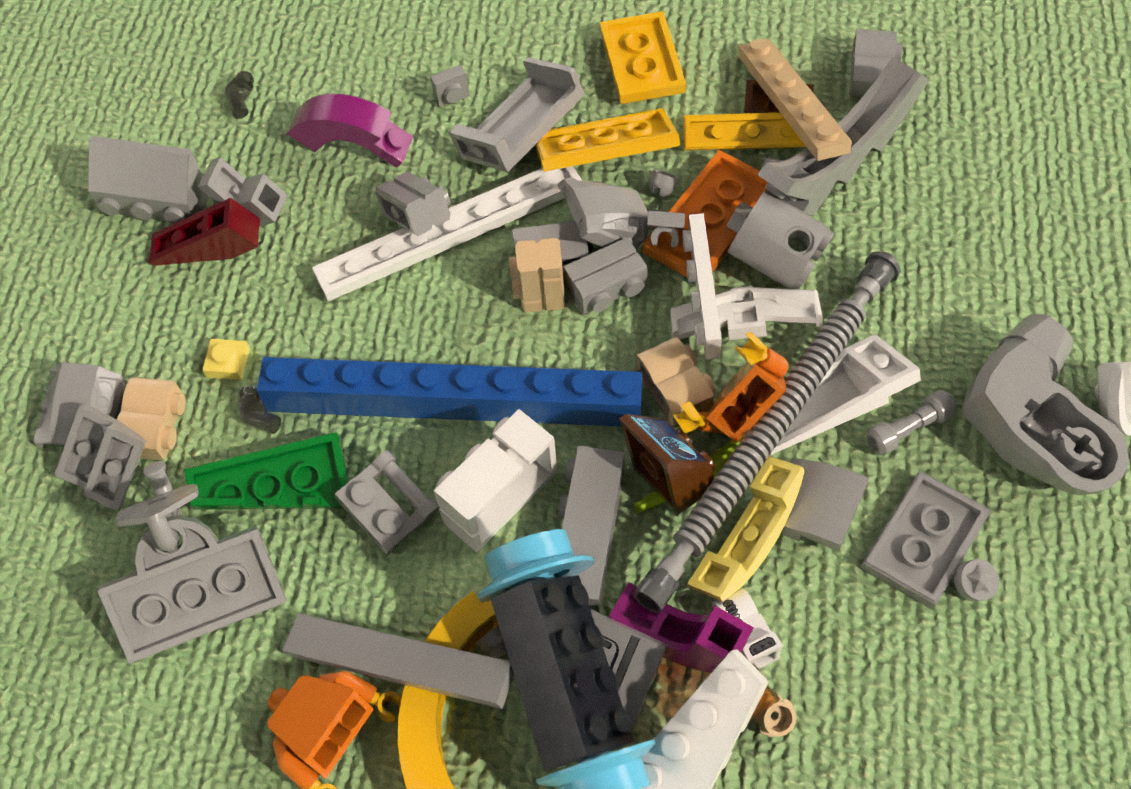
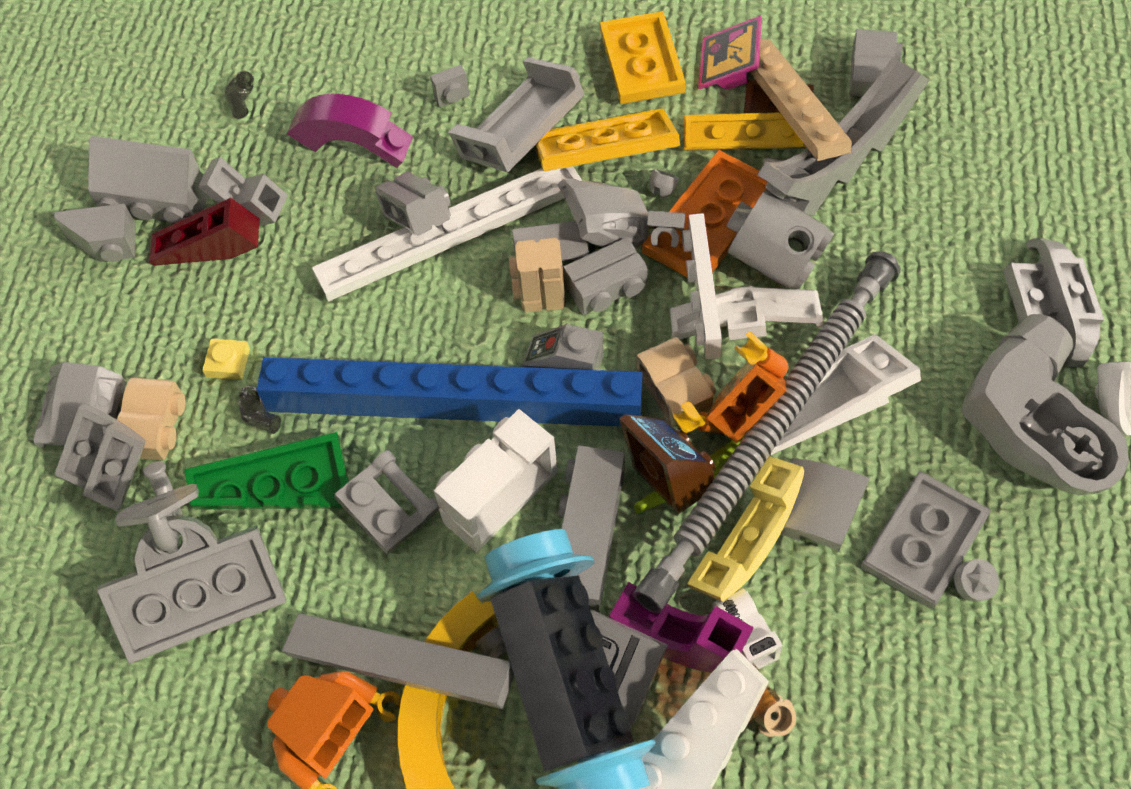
(100, 231): none -> light grey slope
(566, 349): none -> light grey slope
(730, 55): none -> piece
(937, 408): light grey piece -> none
(1058, 289): none -> light grey plate

